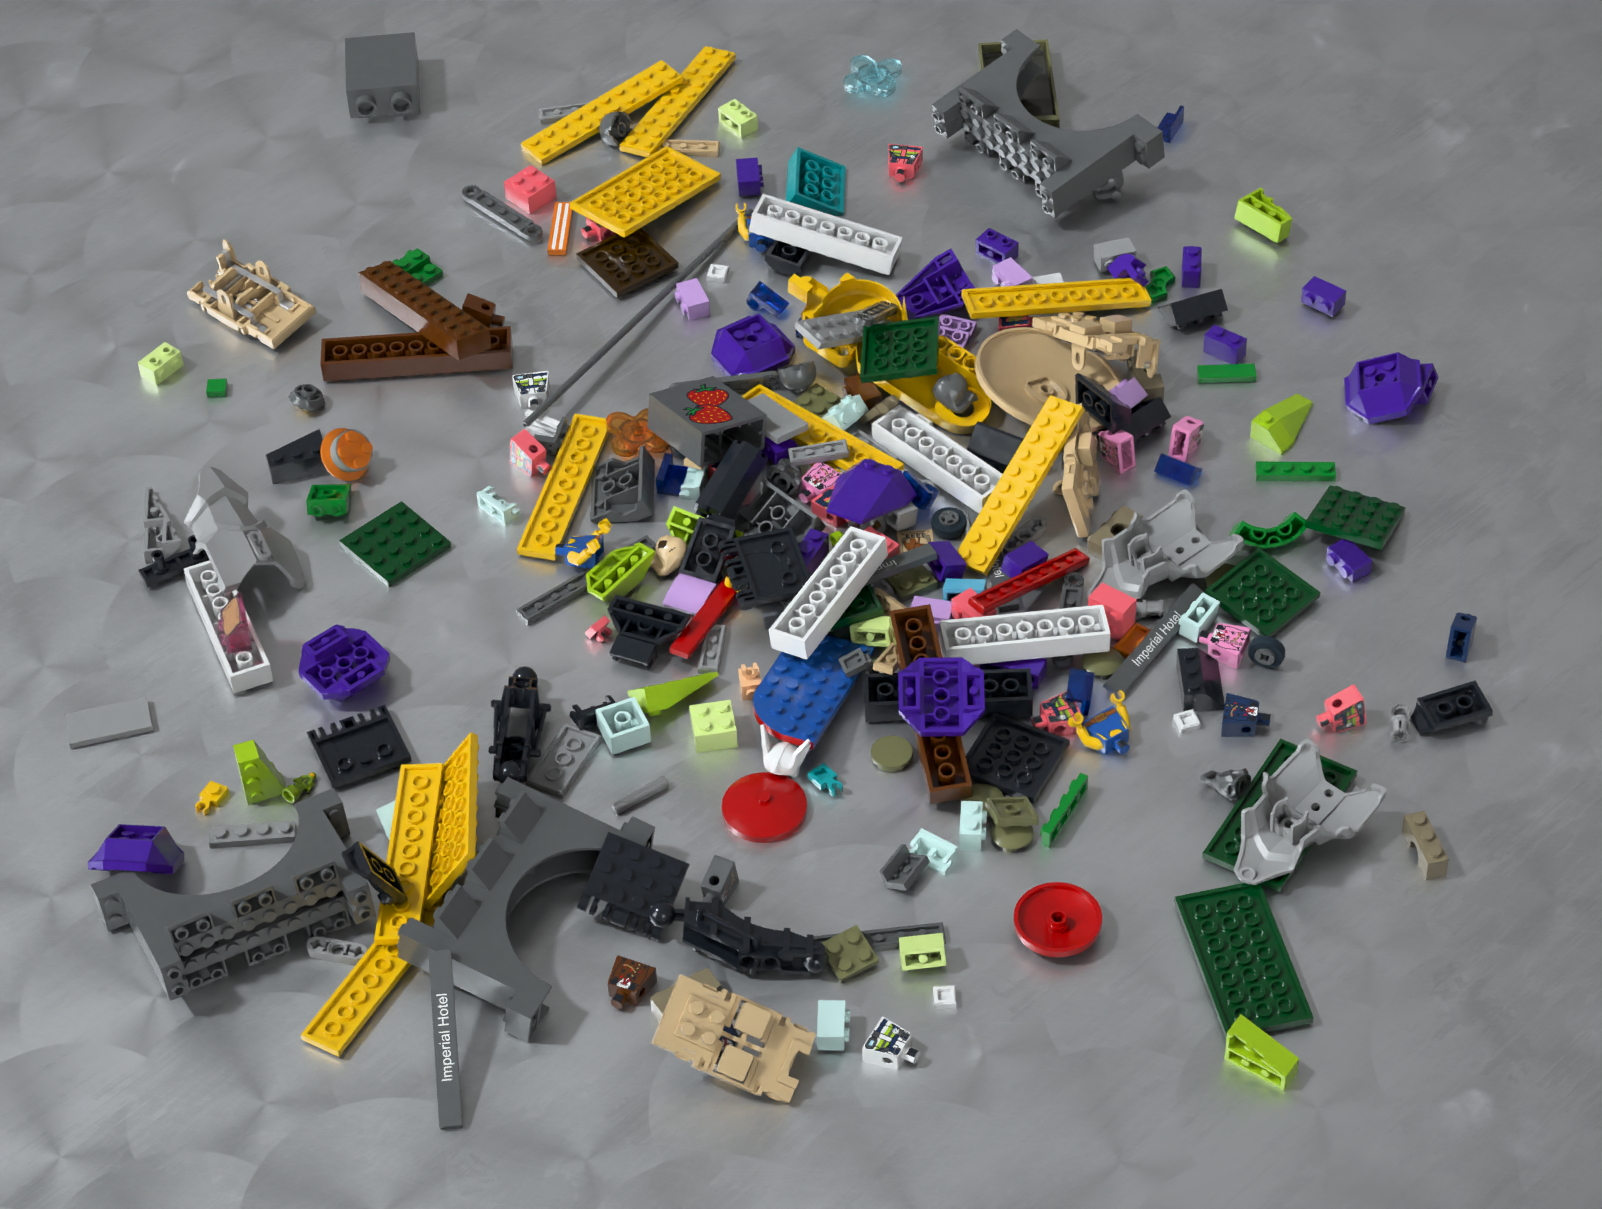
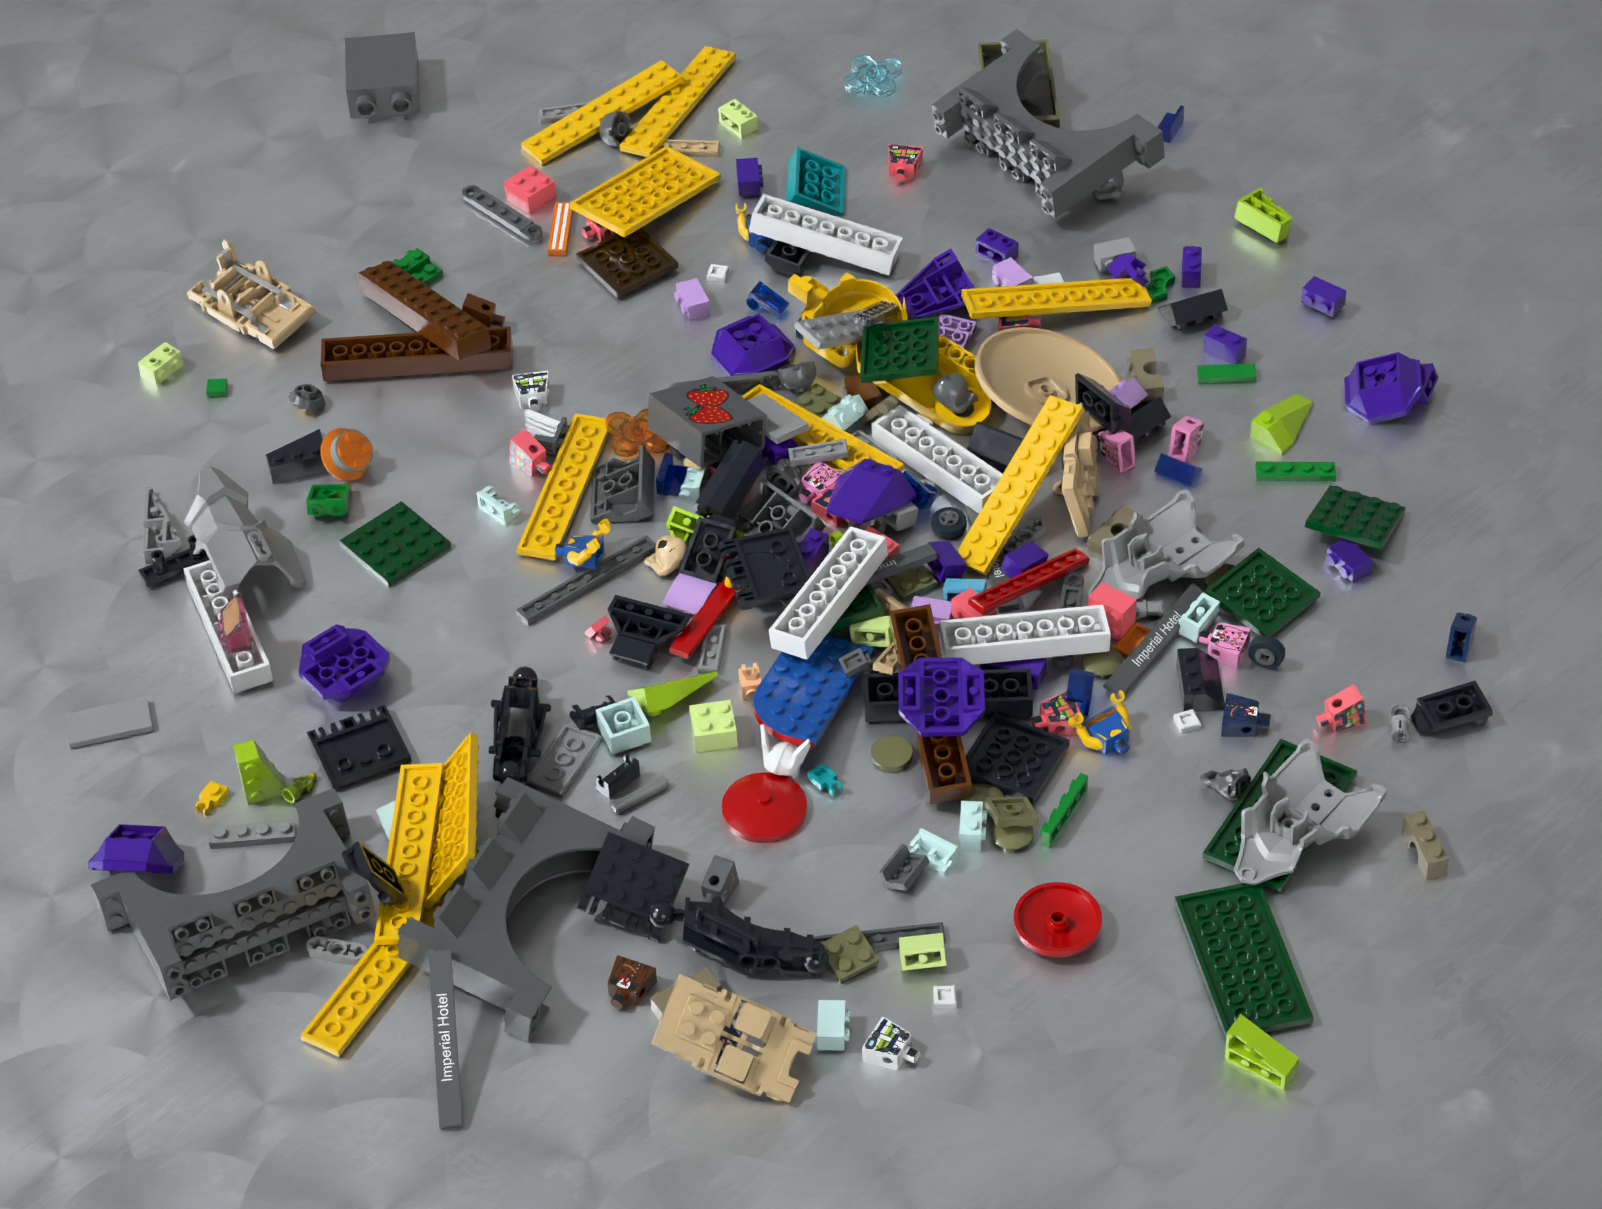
(618, 778): none -> black hinge
(619, 571): lime wedge -> none
(631, 324): dark grey piece -> none
(912, 539): sticker -> none
(1110, 334): tan piece -> none
(1285, 532): green brick -> none

